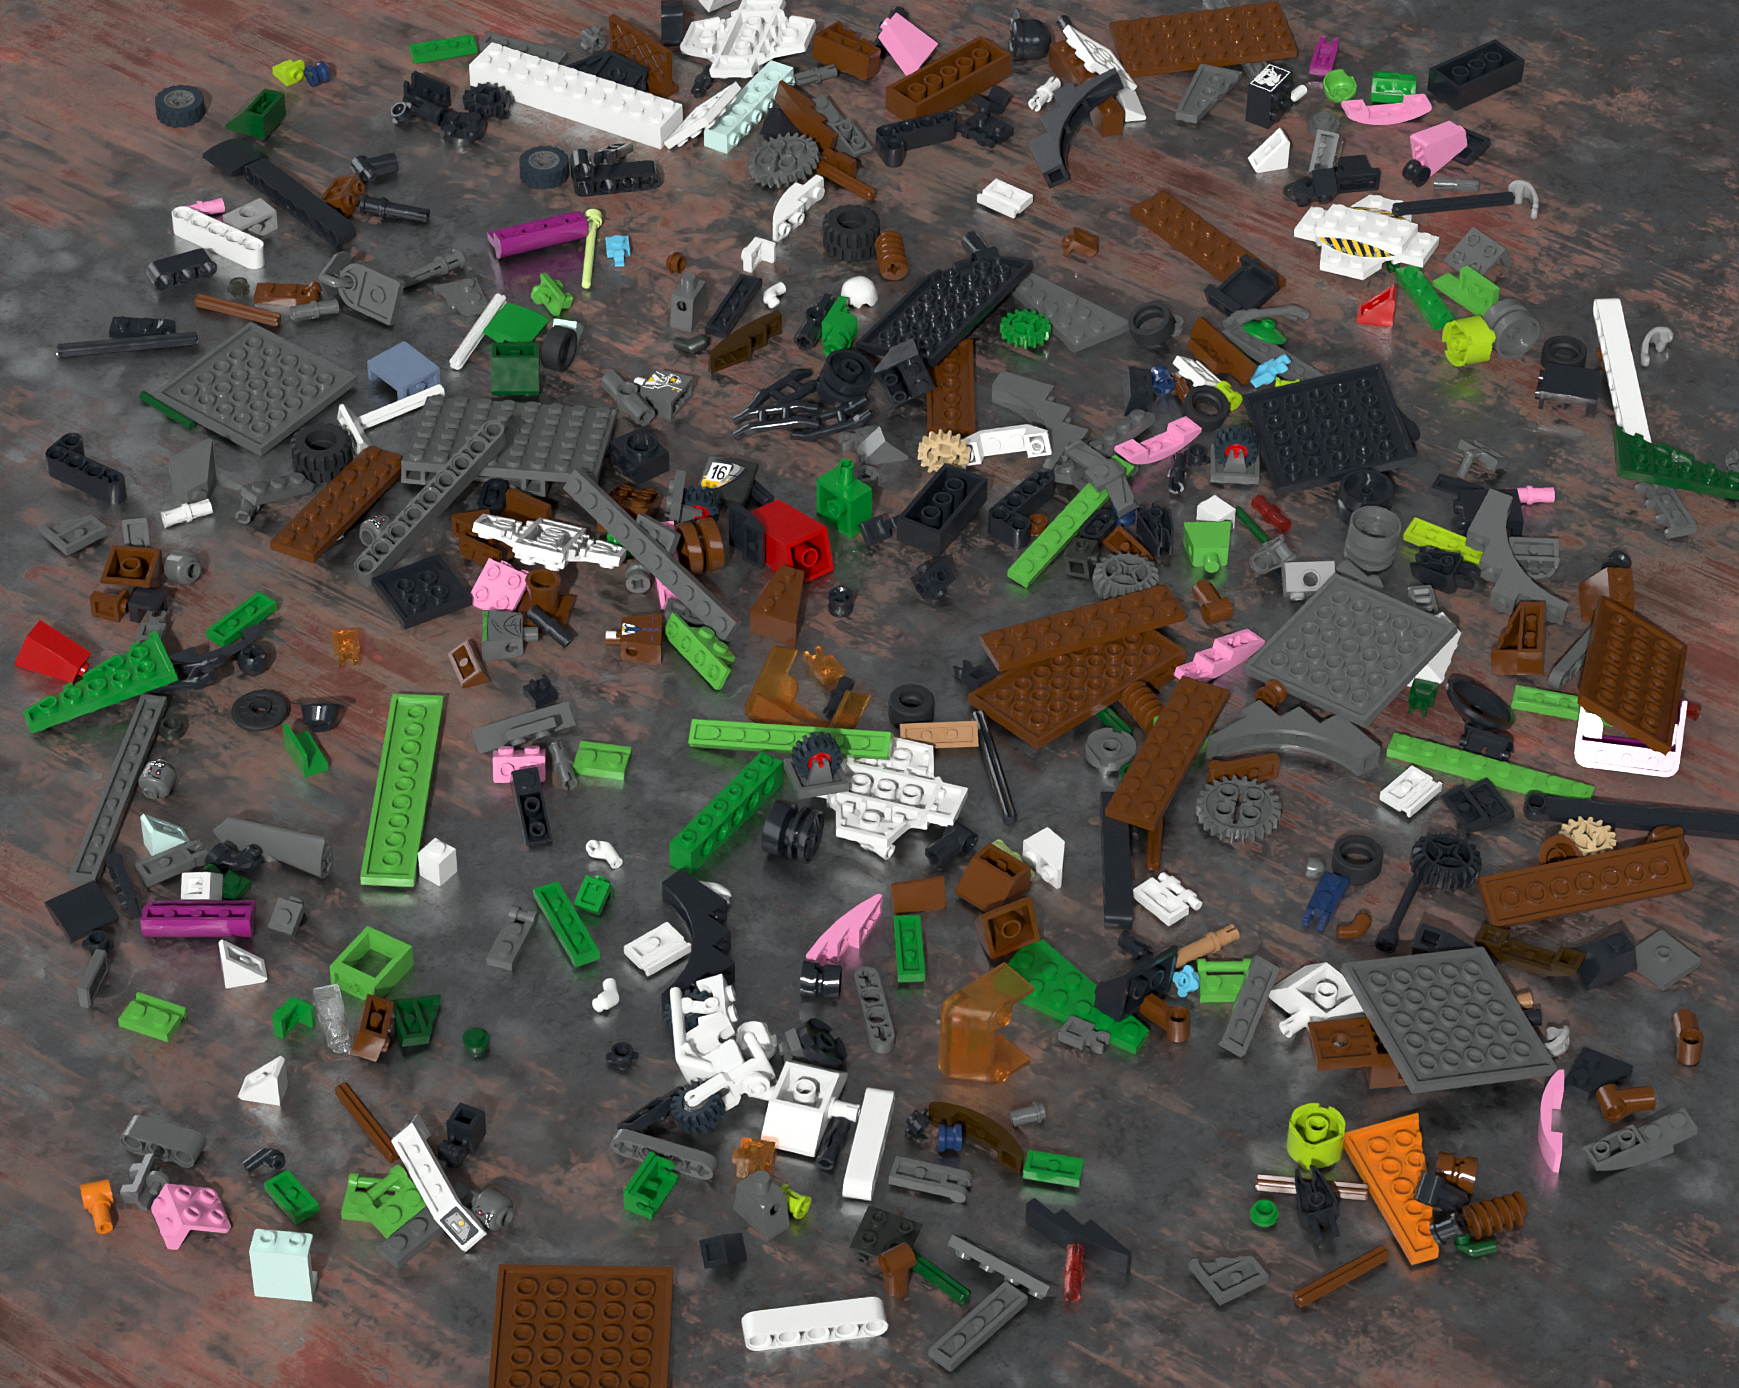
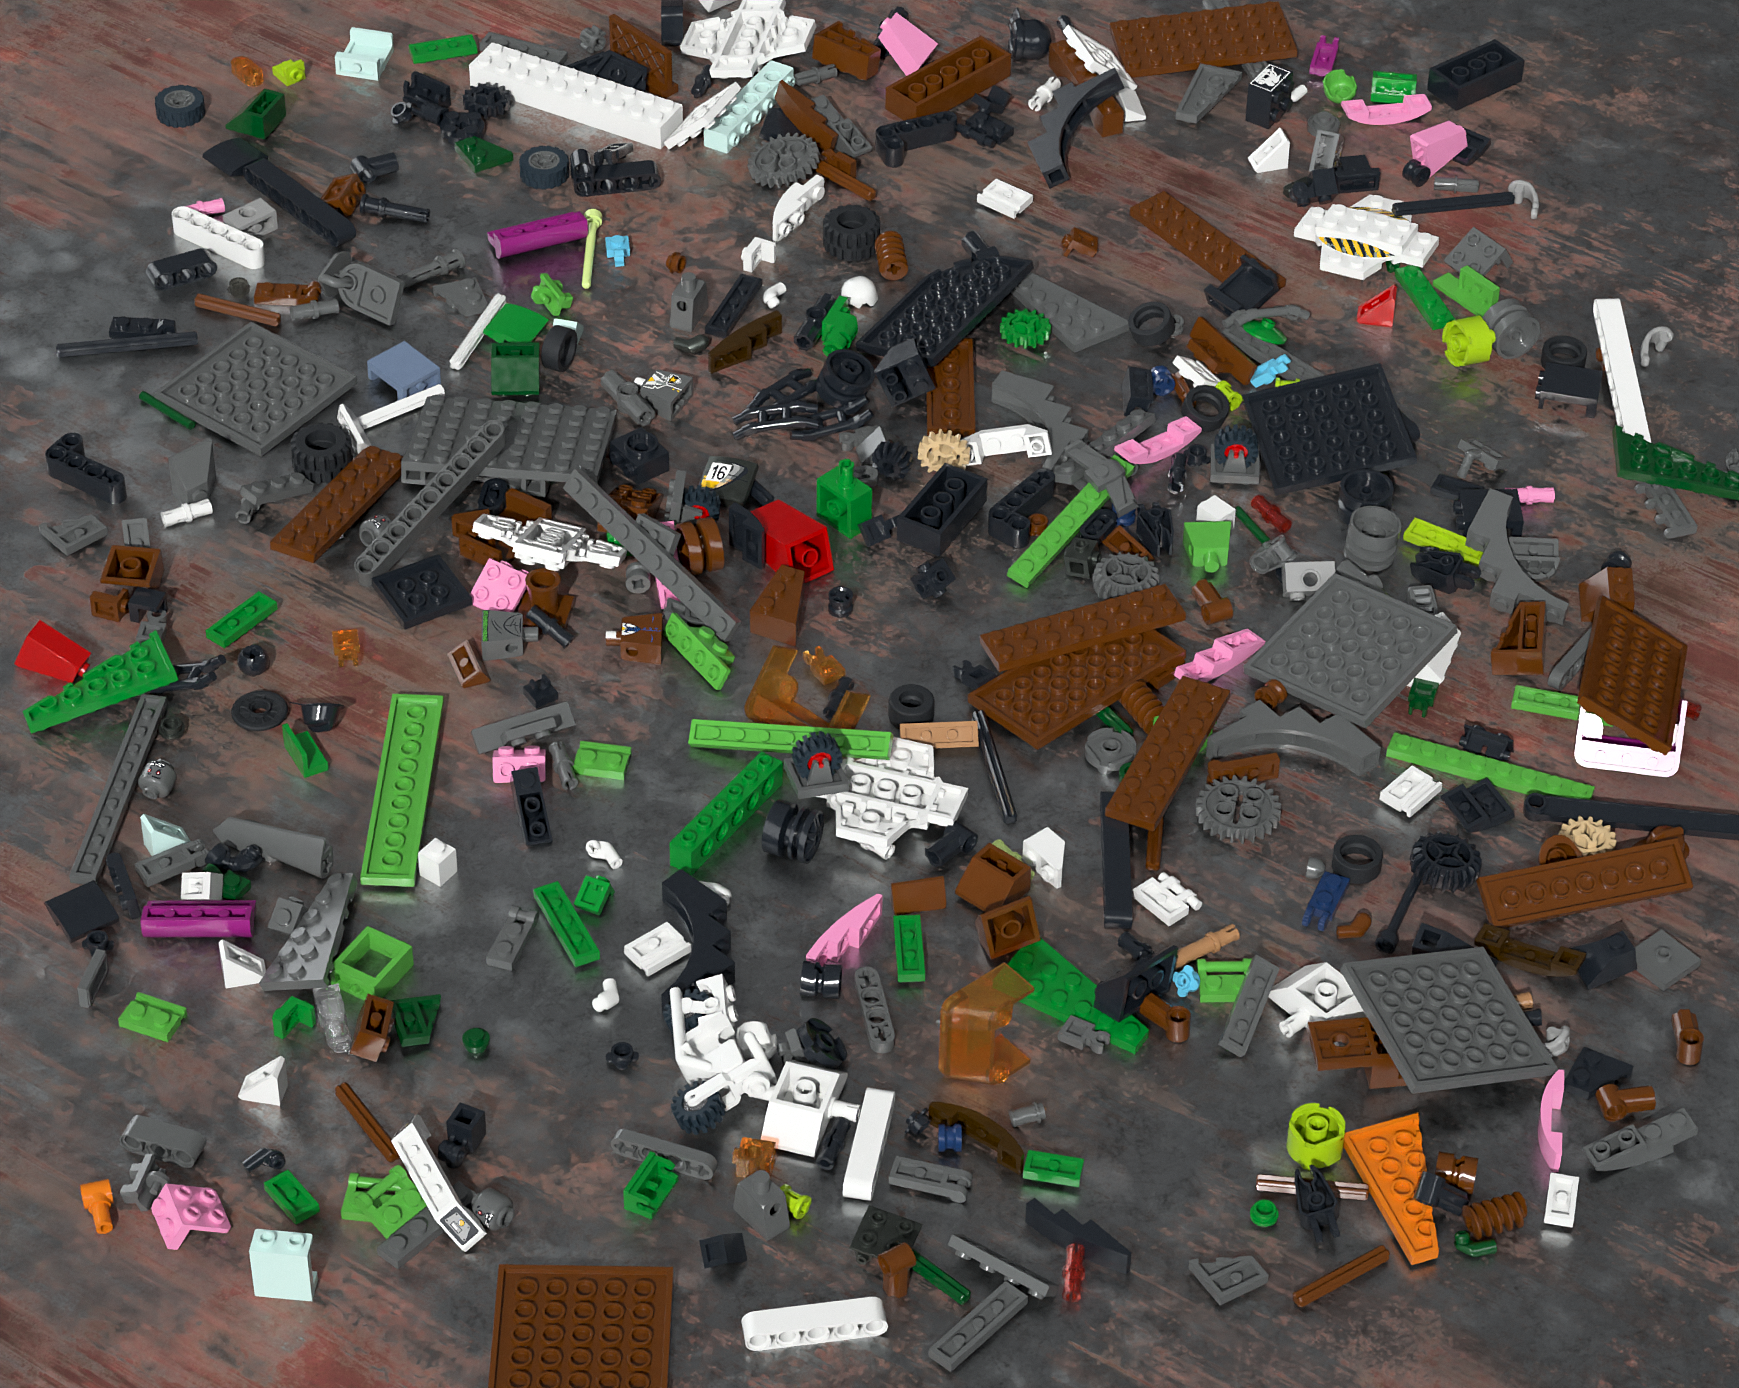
(182, 567): dark grey head -> none
(247, 71): none -> clear orange beam
(247, 636): black slope -> none
(315, 941): none -> dark grey wing
(317, 74): dark blue wheel -> none
(365, 54): none -> light aqua panel
(482, 154): none -> dark green wing
(653, 1112): black hinge -> none
(892, 460): none -> black gear
(1448, 1228): black bush -> none
(1479, 705): black dish -> none
(1561, 1200): none -> white plate

